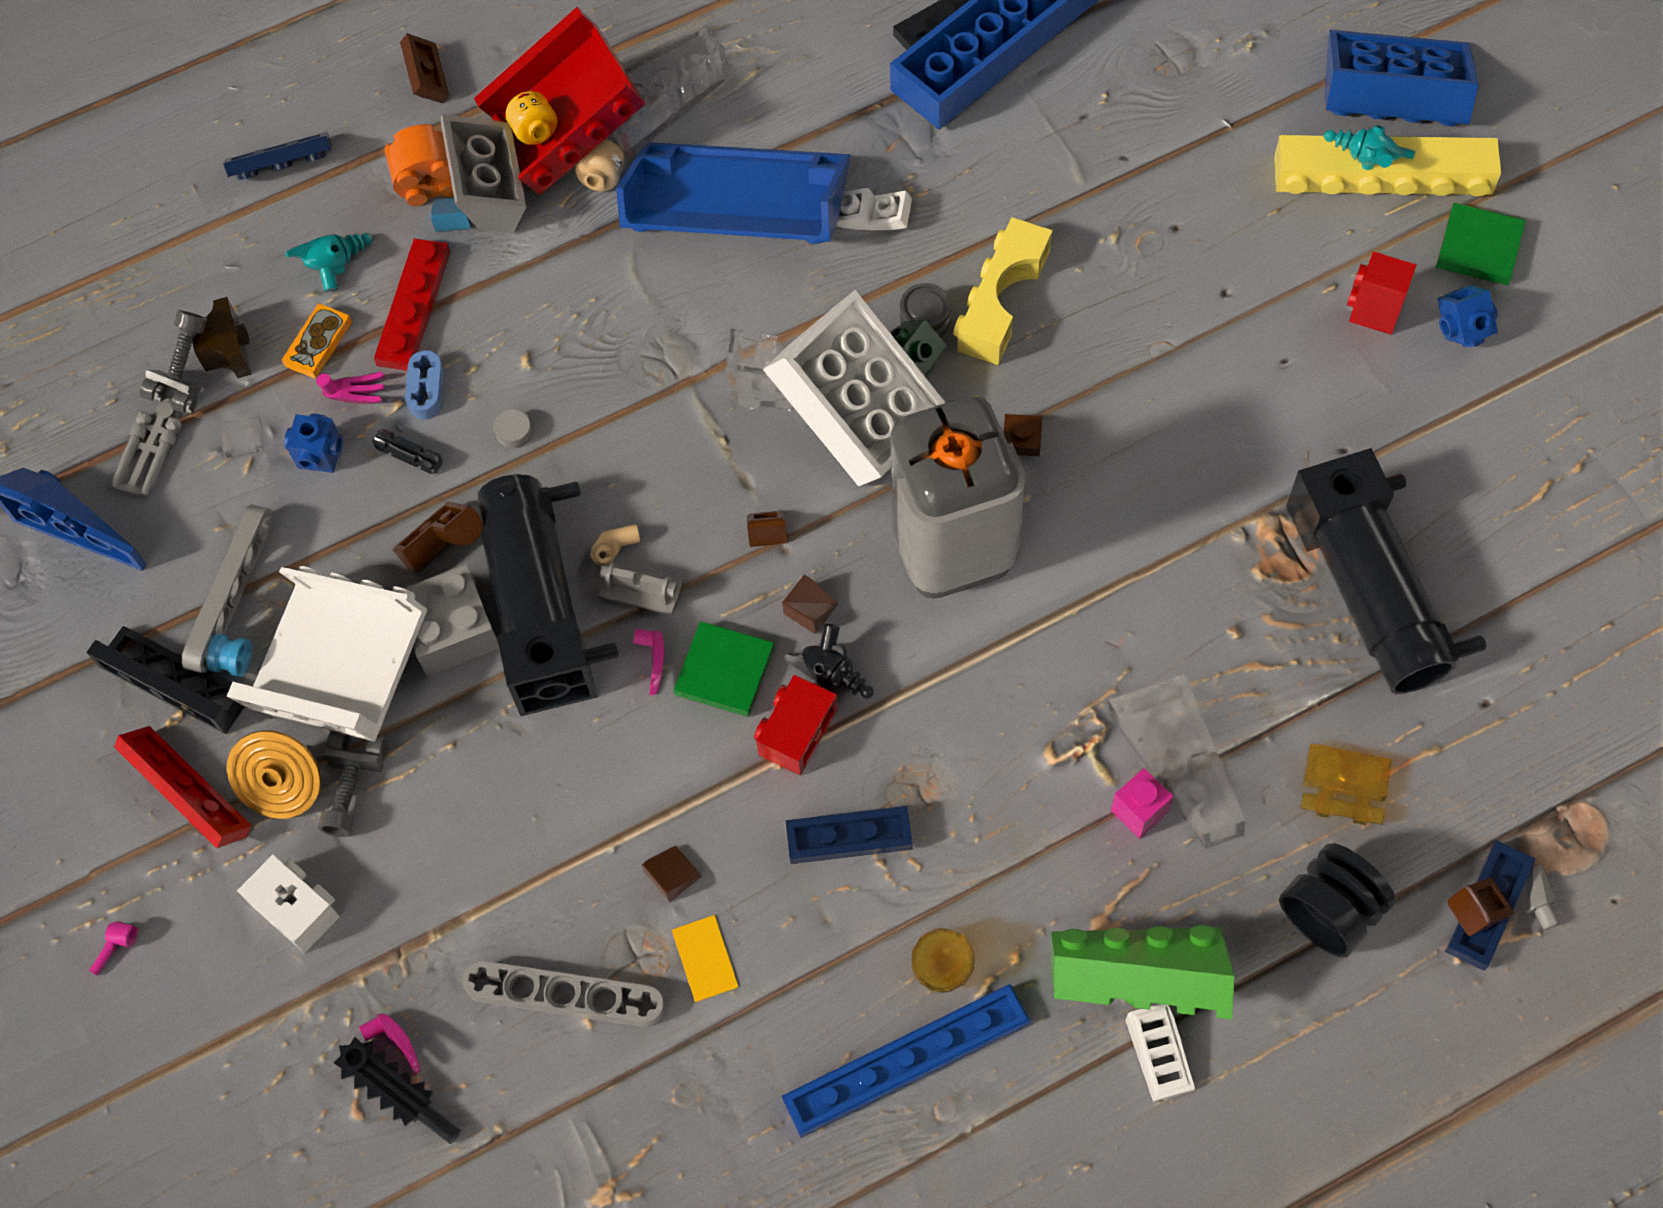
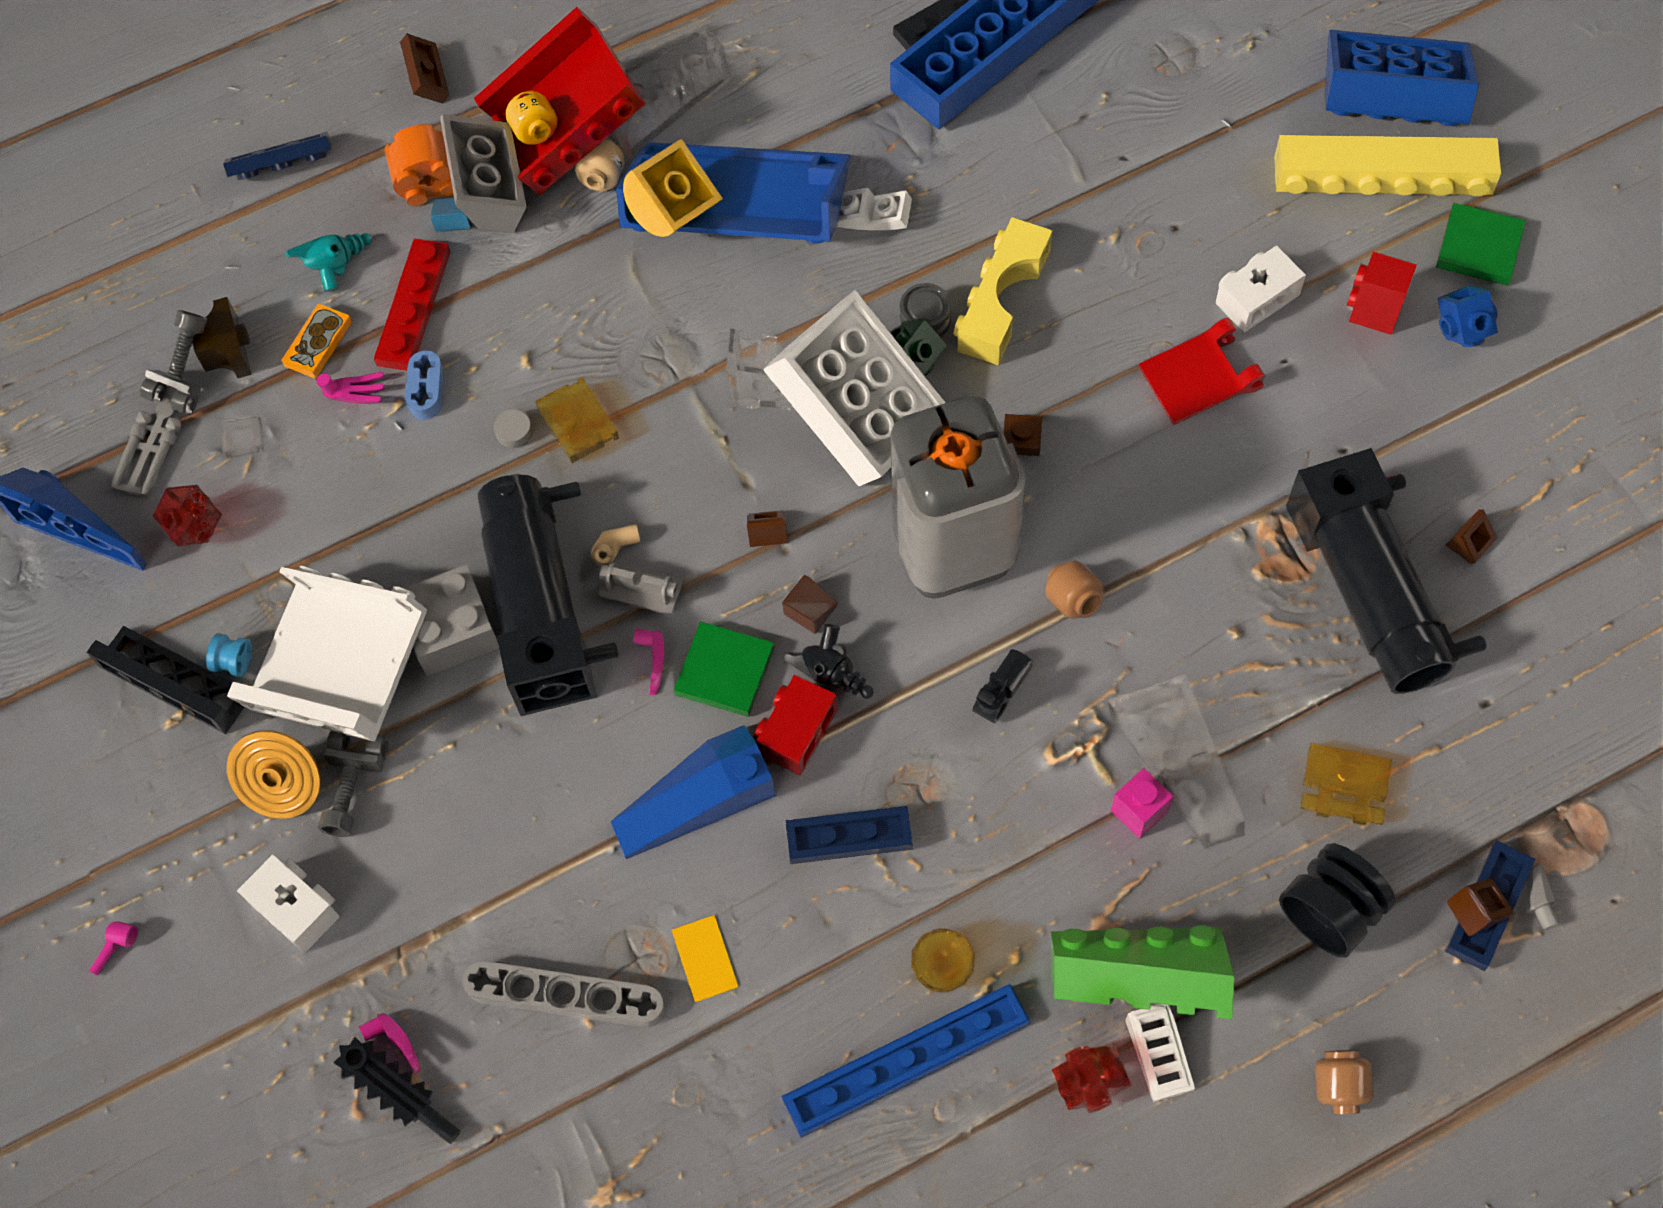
(183, 786): red plate -> none
(187, 515): none -> clear red brick
(228, 585): light grey beam -> none
(314, 442): blue brick -> none
(407, 451): black axle -> none
(448, 525): reddish brown brick -> none
(576, 420): none -> clear yellow plate
(669, 190): none -> yellow brick
(671, 872): reddish brown slope -> none
(705, 787): none -> blue wedge
(1002, 685): none -> black bar
(1074, 589): none -> medium nougat head
(1091, 1077): none -> clear red brick
(1198, 374): none -> red flag
(1259, 288): none -> white brick
(1344, 1081): none -> medium nougat head
(1369, 146): teal piece -> none
(1473, 537): none -> reddish brown slope

